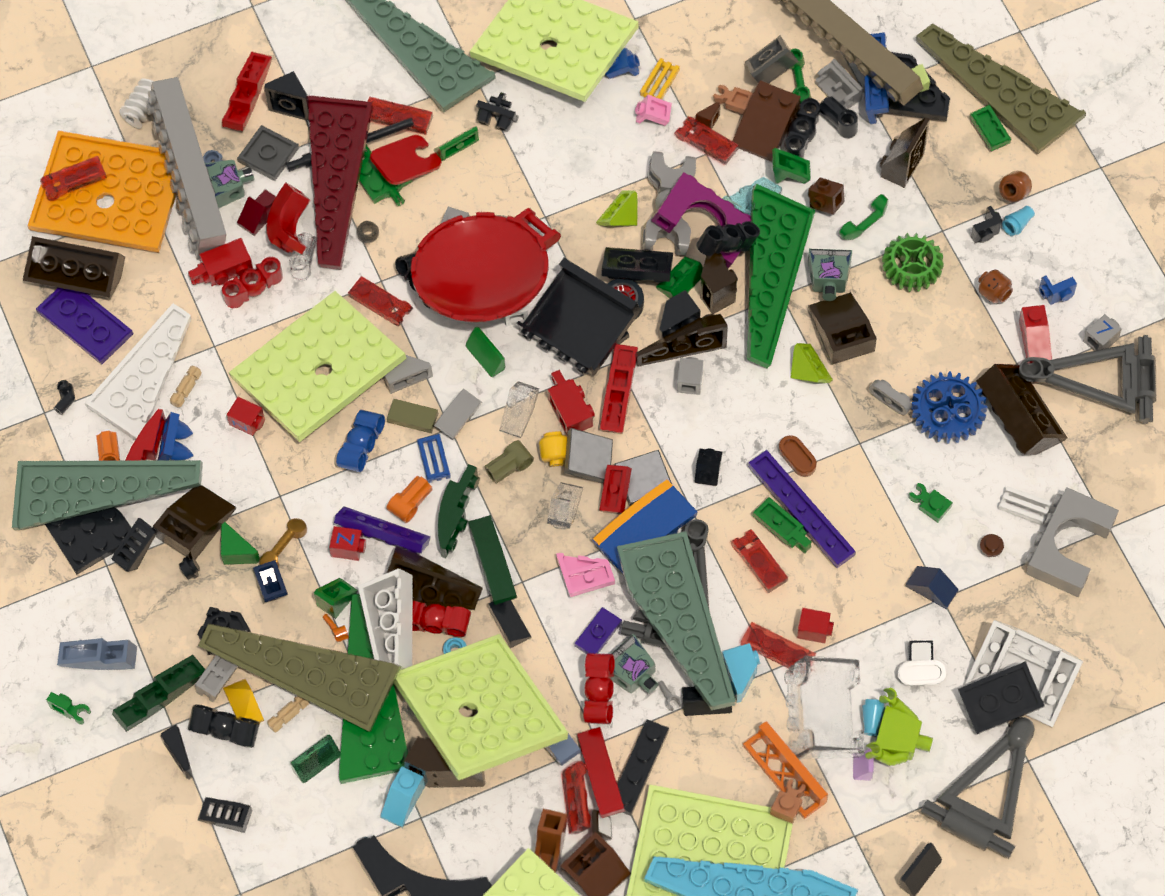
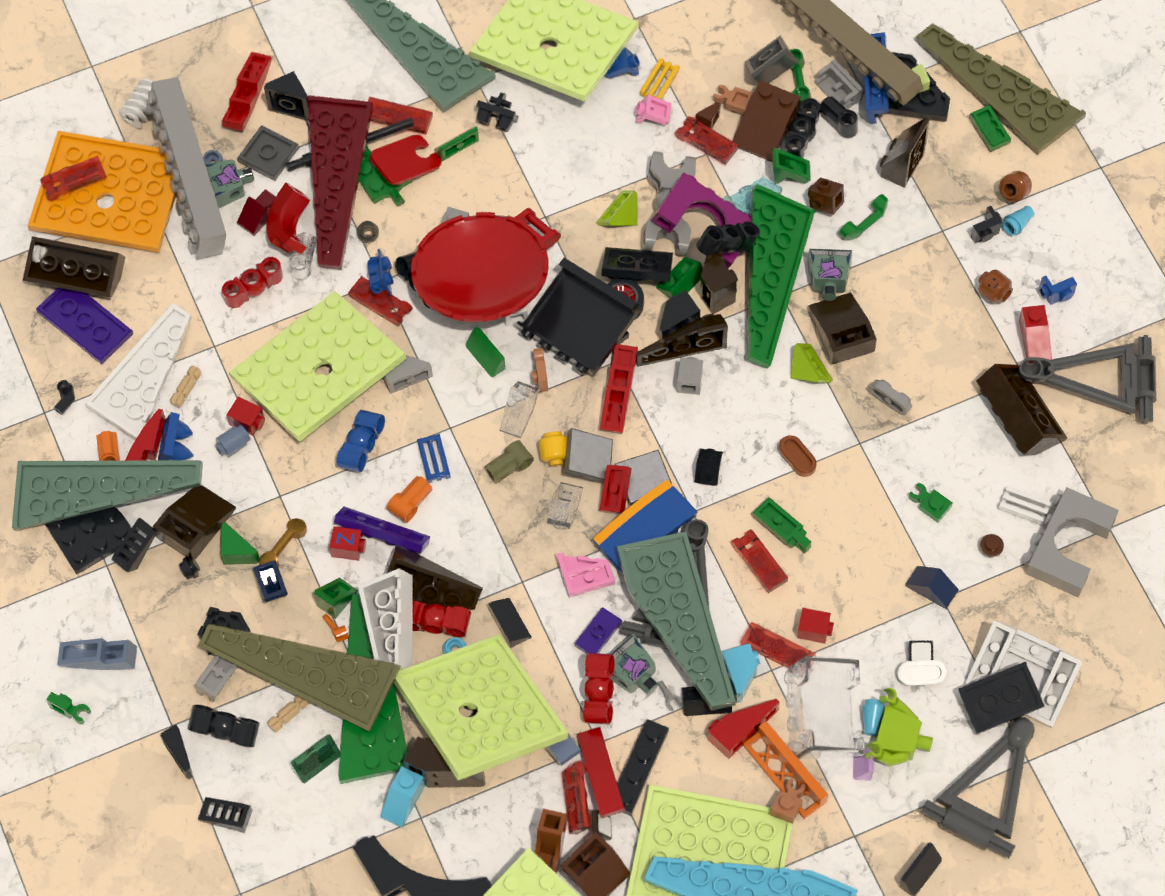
(159, 693): dark green slope -> none
(221, 264): red hinge -> none
(232, 441): none -> sand blue brick
(243, 701): yellow slope -> none
(378, 270): none -> blue hinge
(412, 416): olive tile -> none
(452, 509): dark green slope -> none
(458, 413): light grey slope -> none
(492, 560): dark green slope -> none
(539, 375): none -> nougat plate
(569, 403): red hinge -> none
(740, 726): none -> red slope
(802, 508): dark purple plate -> none
(908, 251): bright green gear -> none
(943, 389): blue gear -> none
(1102, 333): light grey brick -> none

